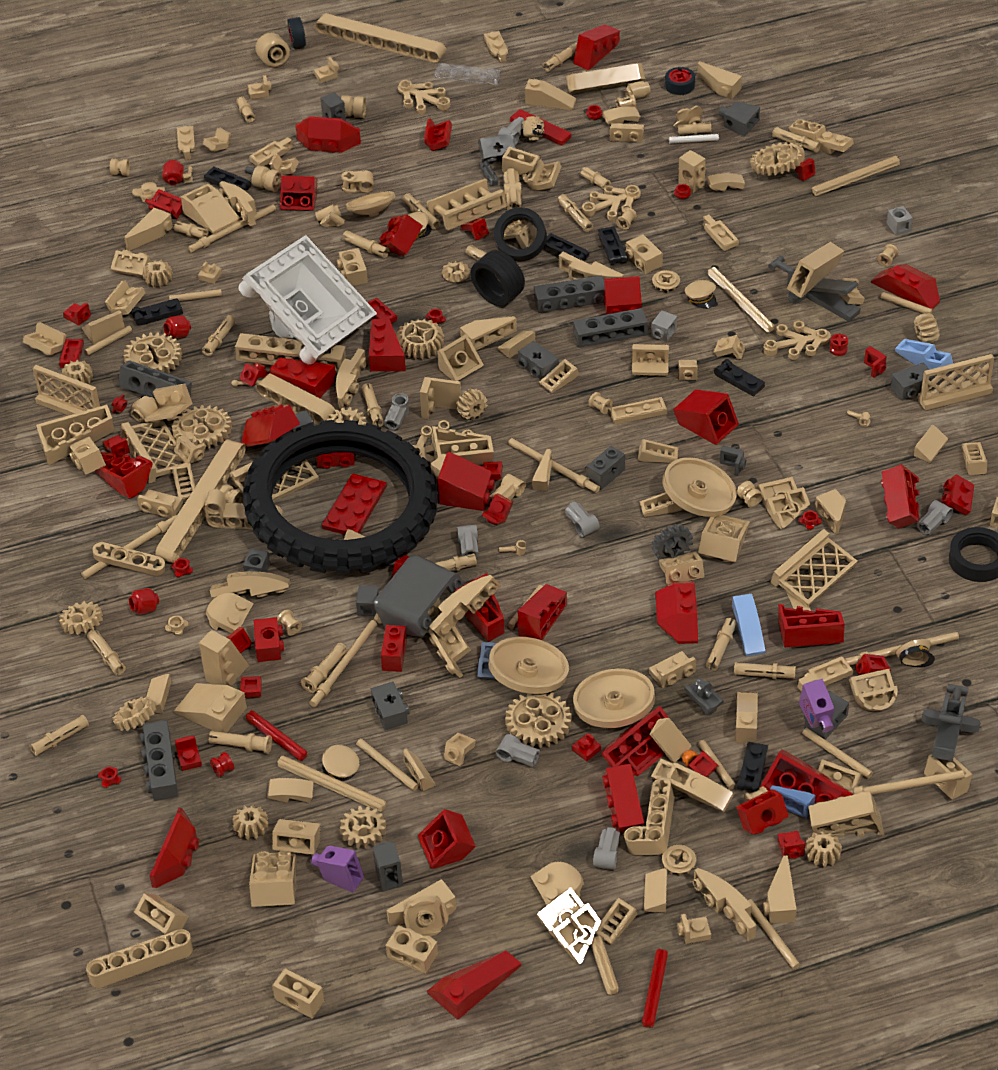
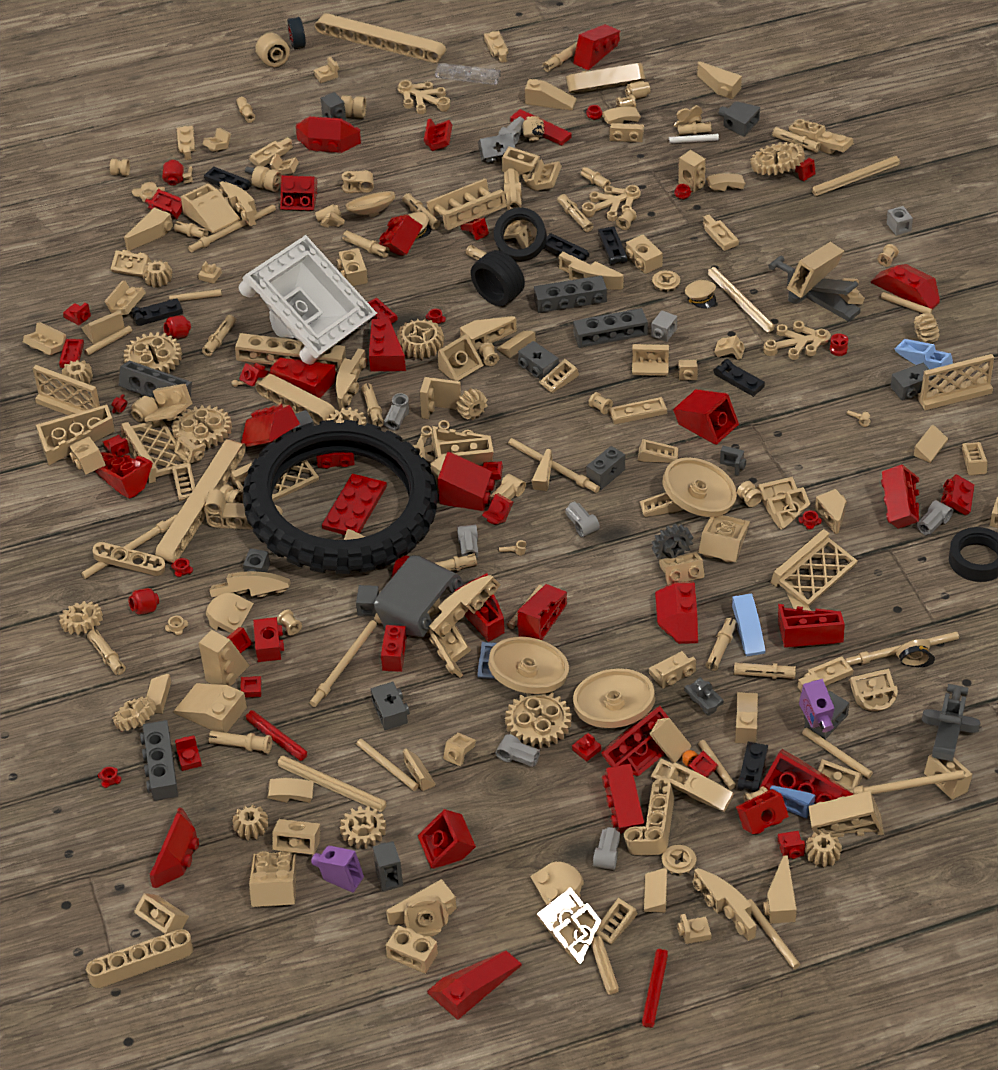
(52, 739): tan pin -> none
(159, 503): tan bracket -> none
(222, 764): red wheel -> none
(259, 90): tan bracket -> none
(298, 993): tan brick -> none
(319, 673): tan pin -> none
(340, 762): tan piece -> none
(457, 276): tan gear -> none
(487, 351): none -> tan bush
(489, 173): dark grey axle -> none
(622, 294): red slope -> none
(680, 80): black wheel -> none
(871, 663): red bracket -> none
(875, 360): red bracket -> none

